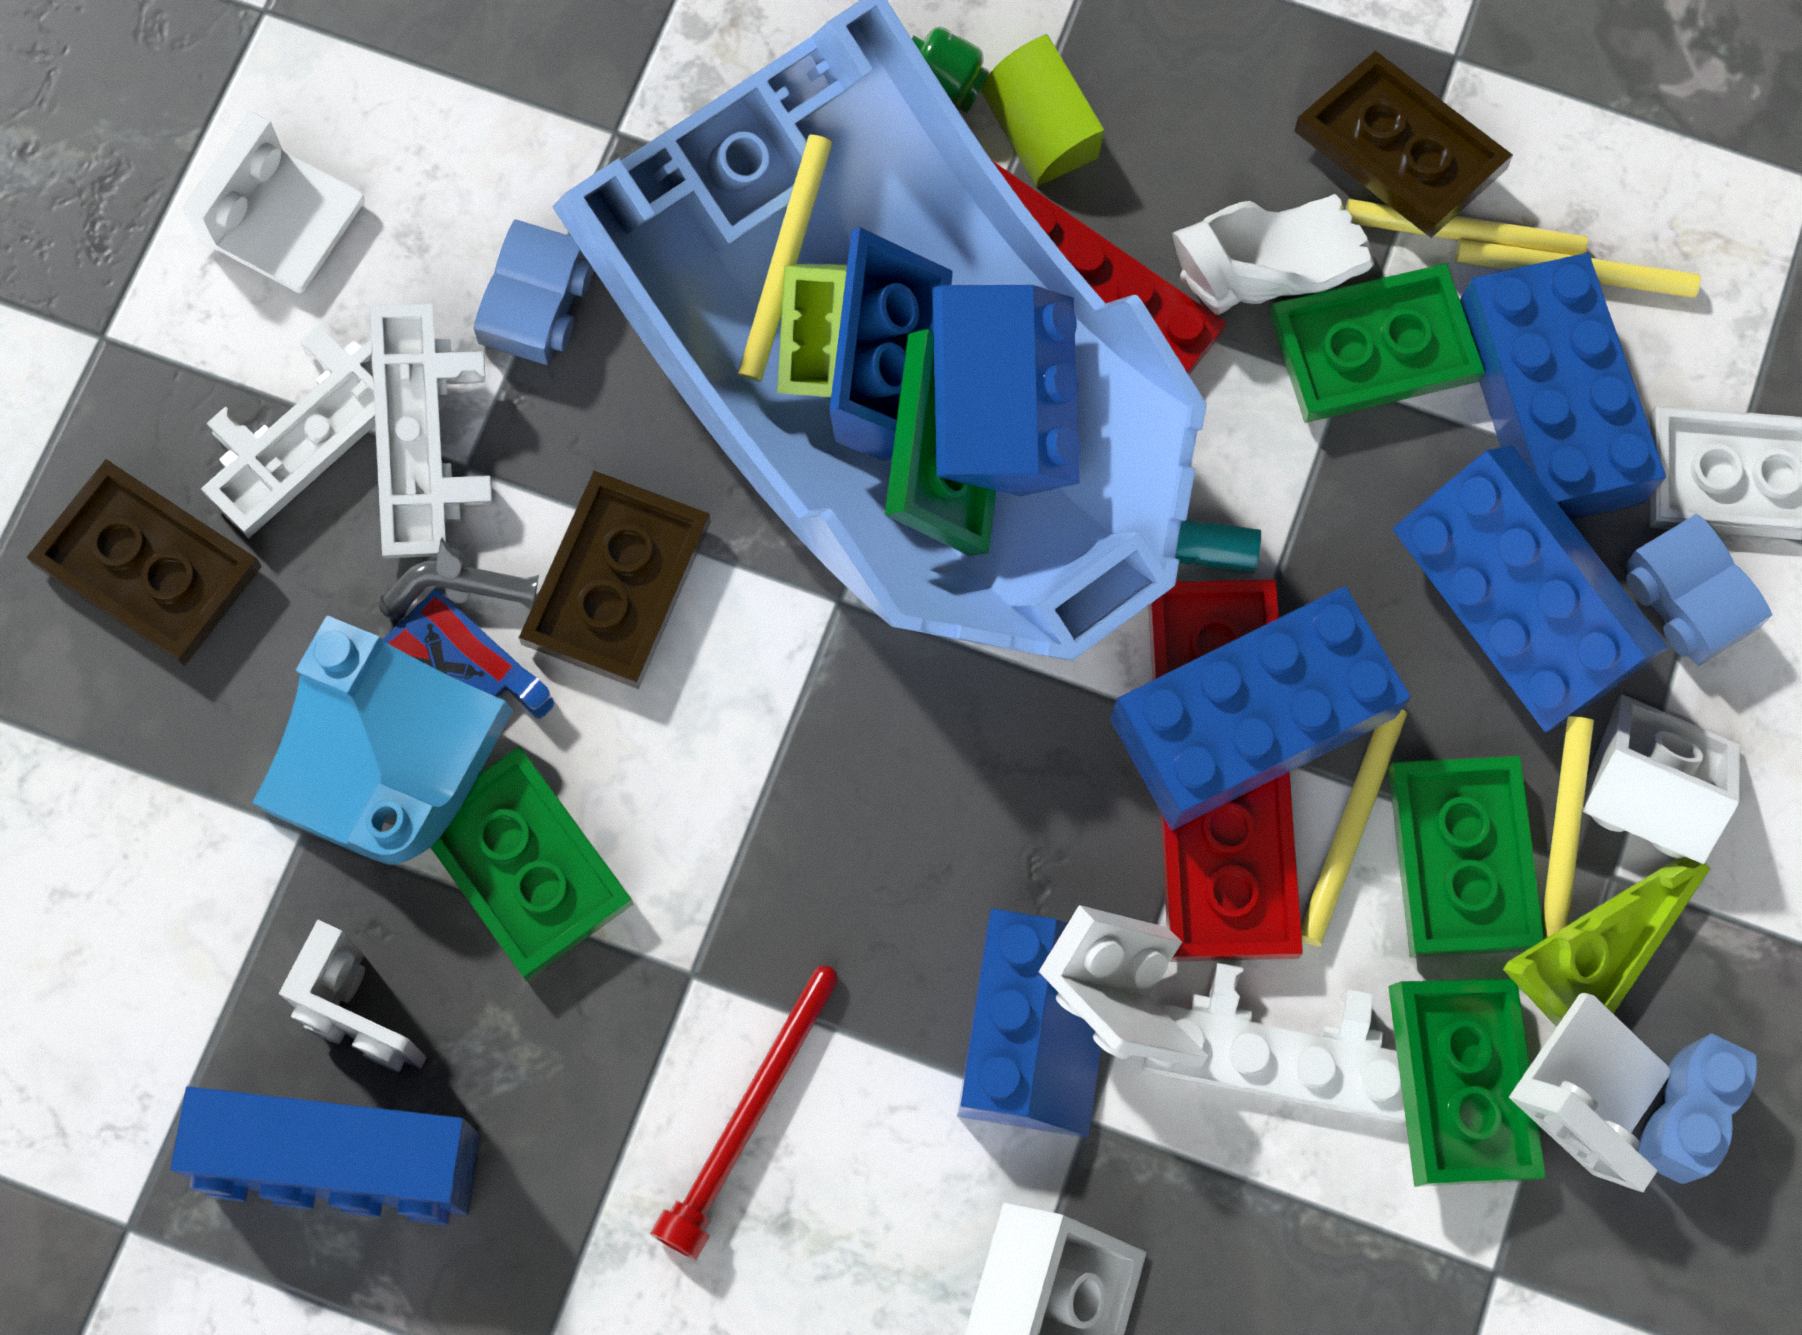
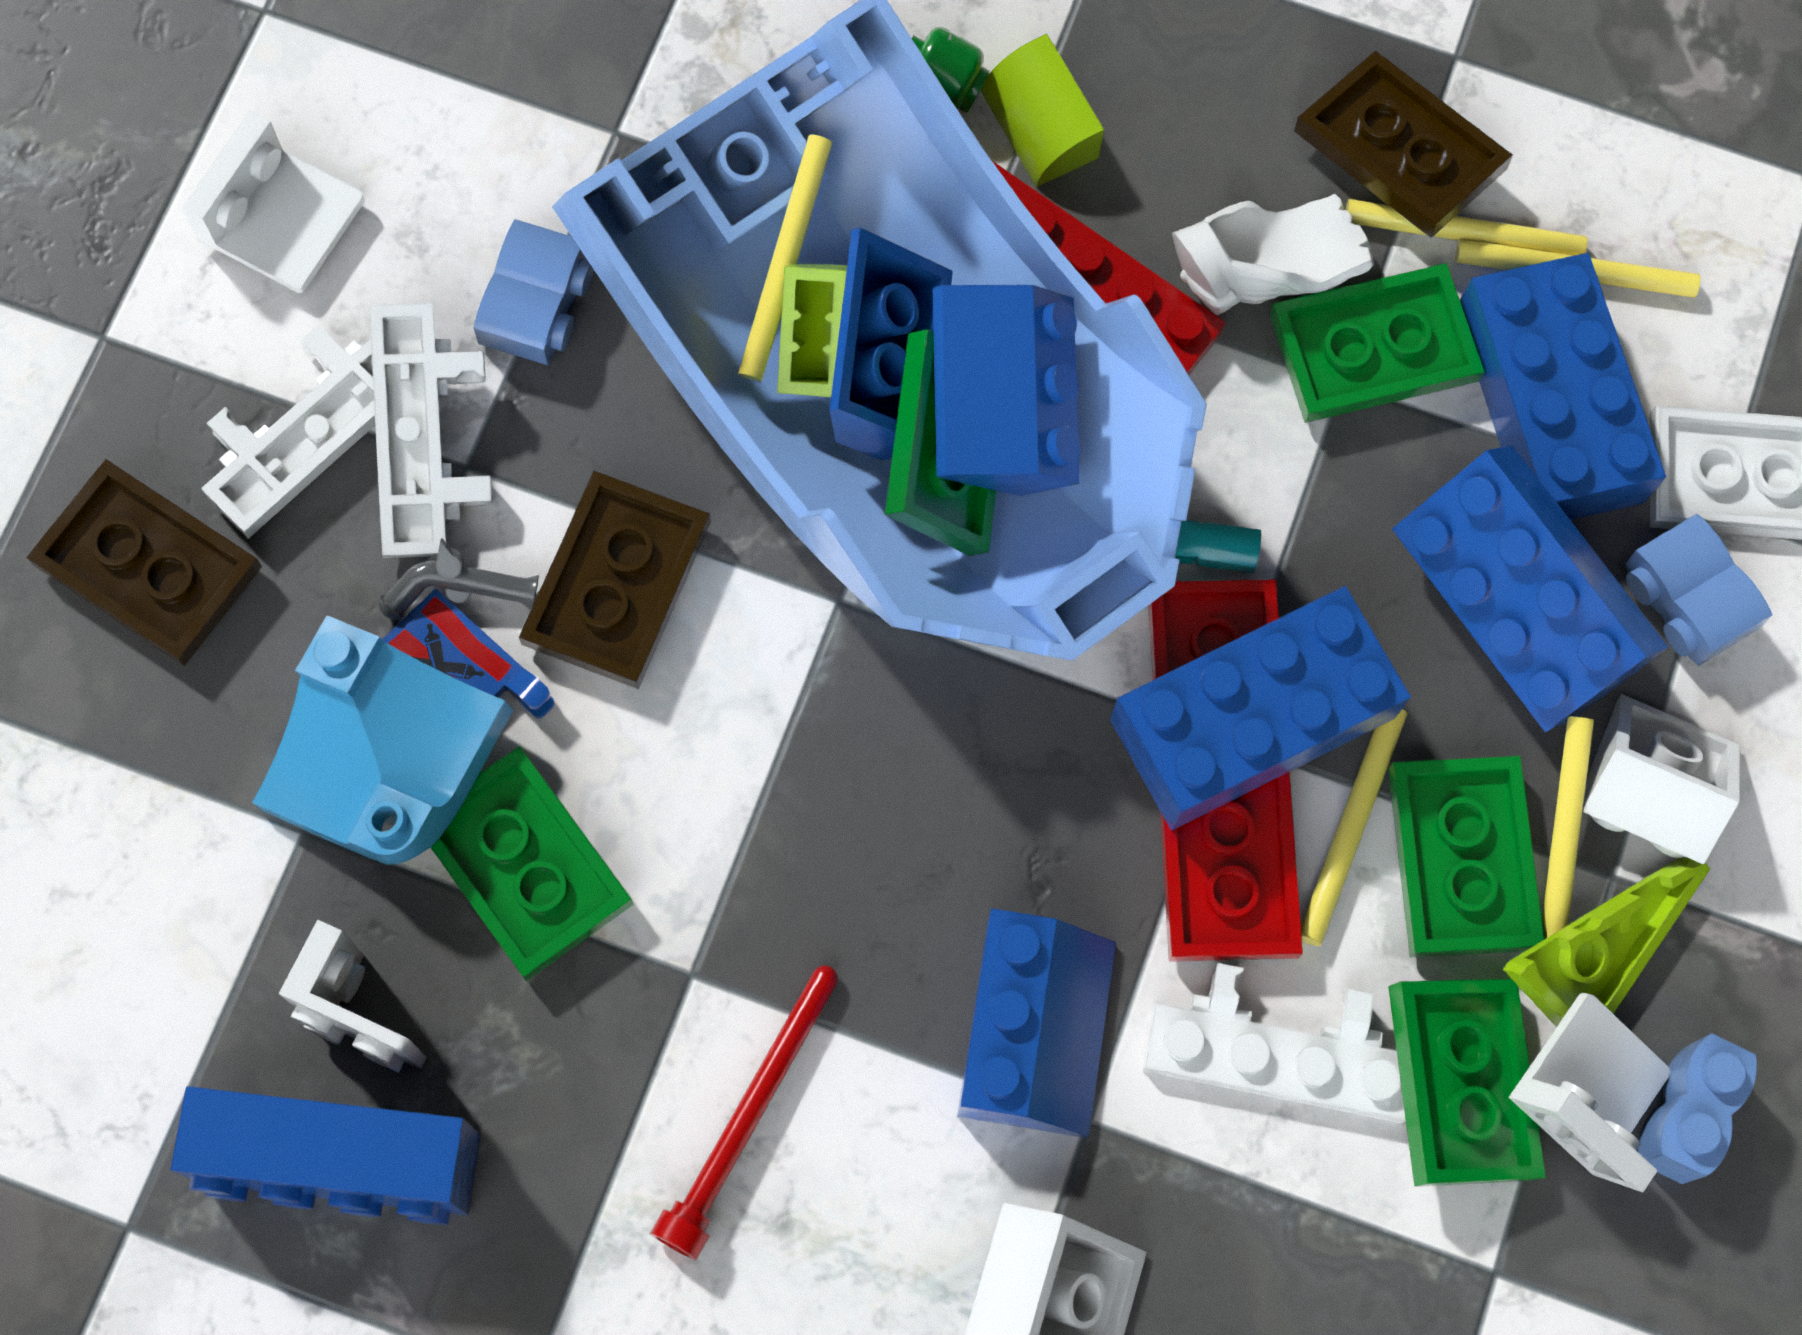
(1105, 976): white bracket -> none

